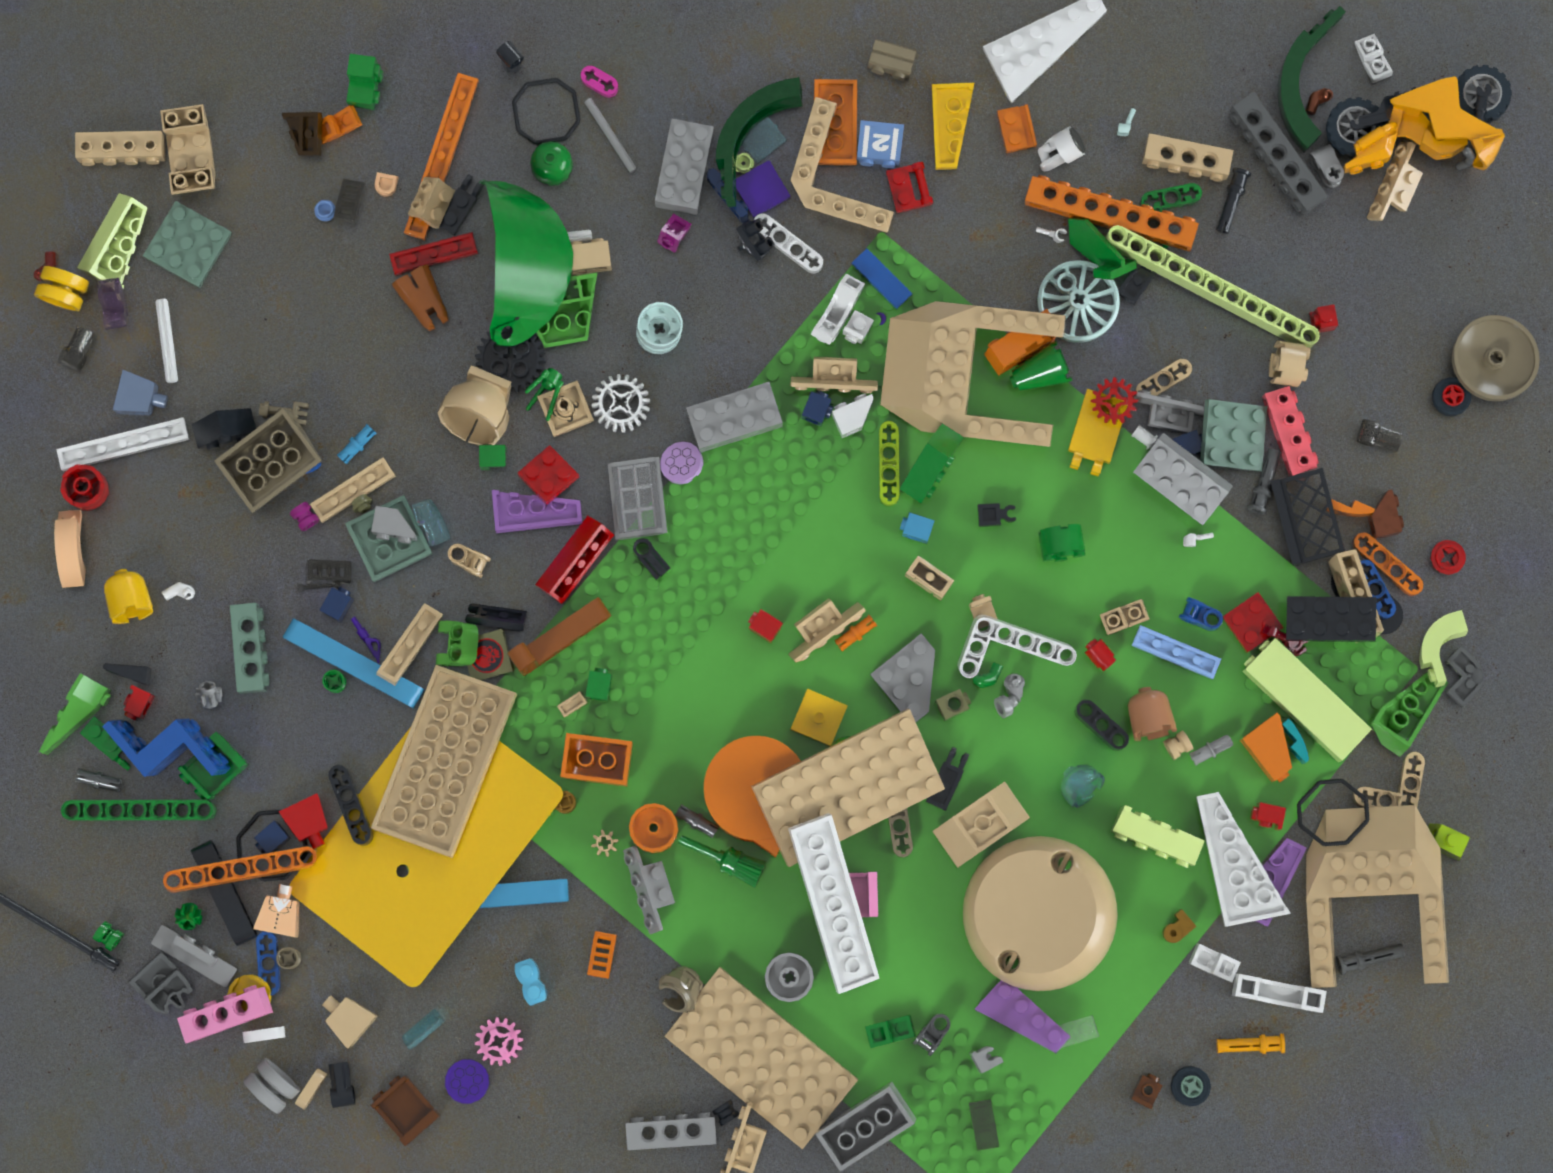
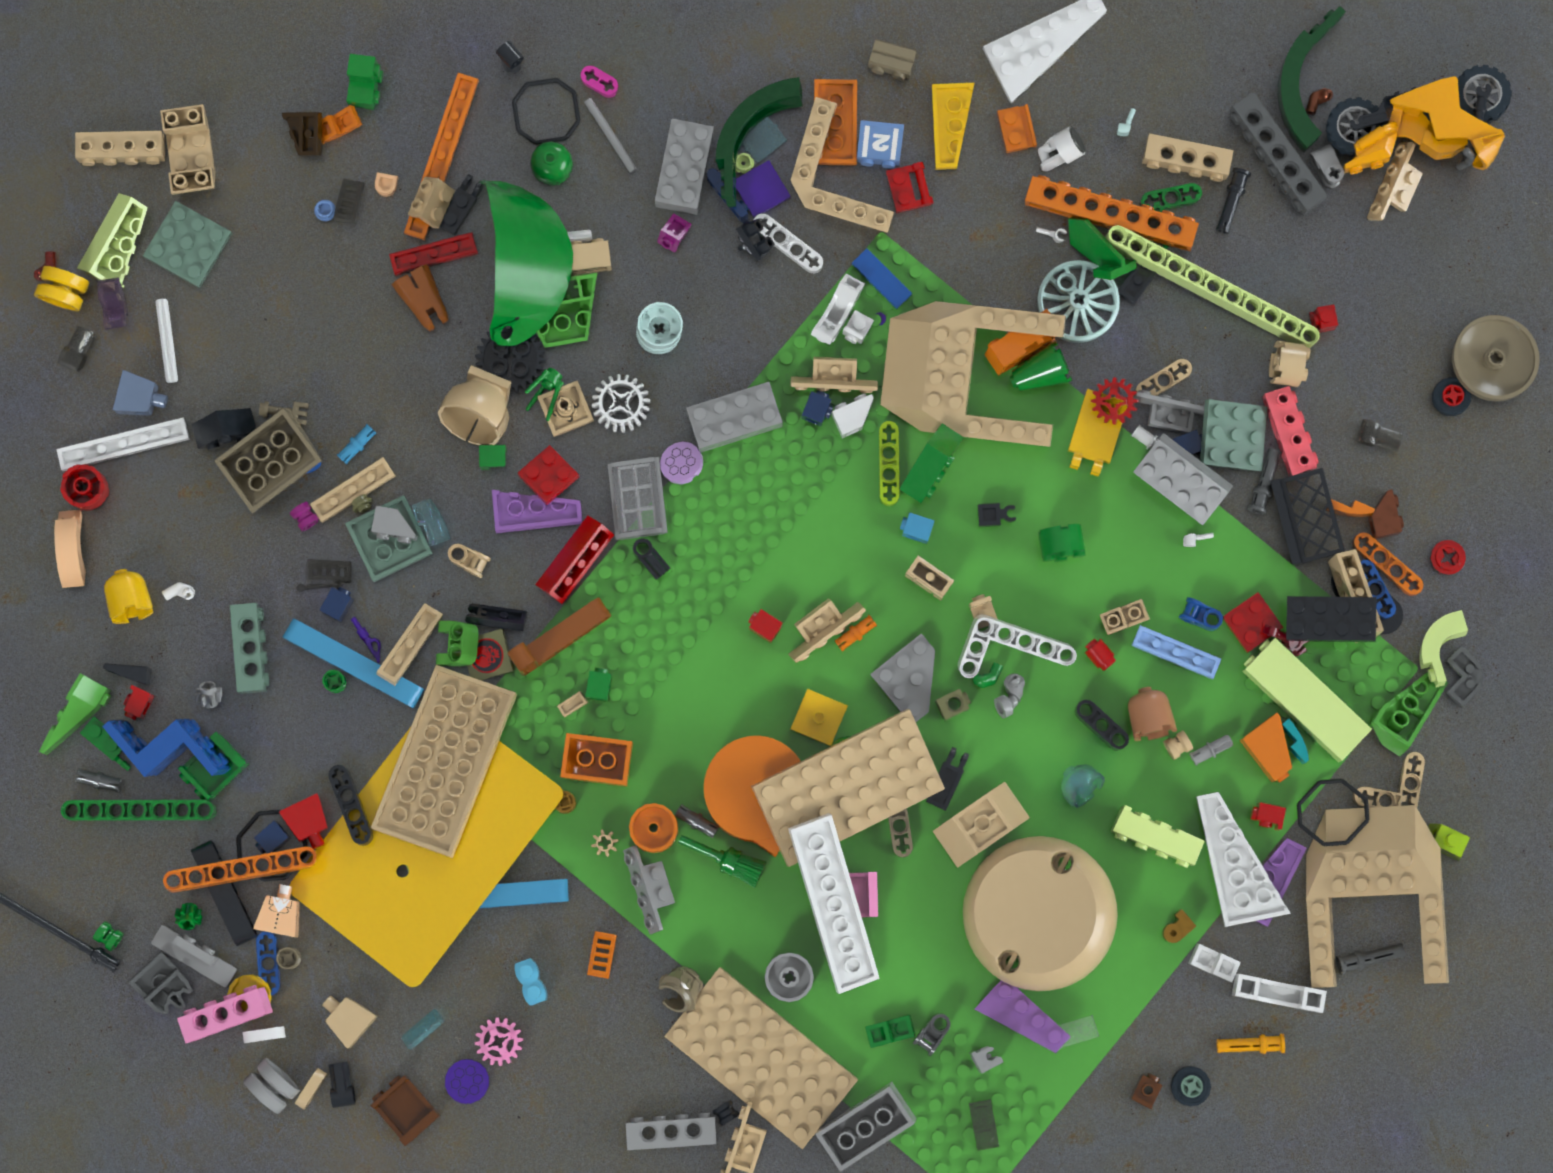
(1372, 57): white slope -> none

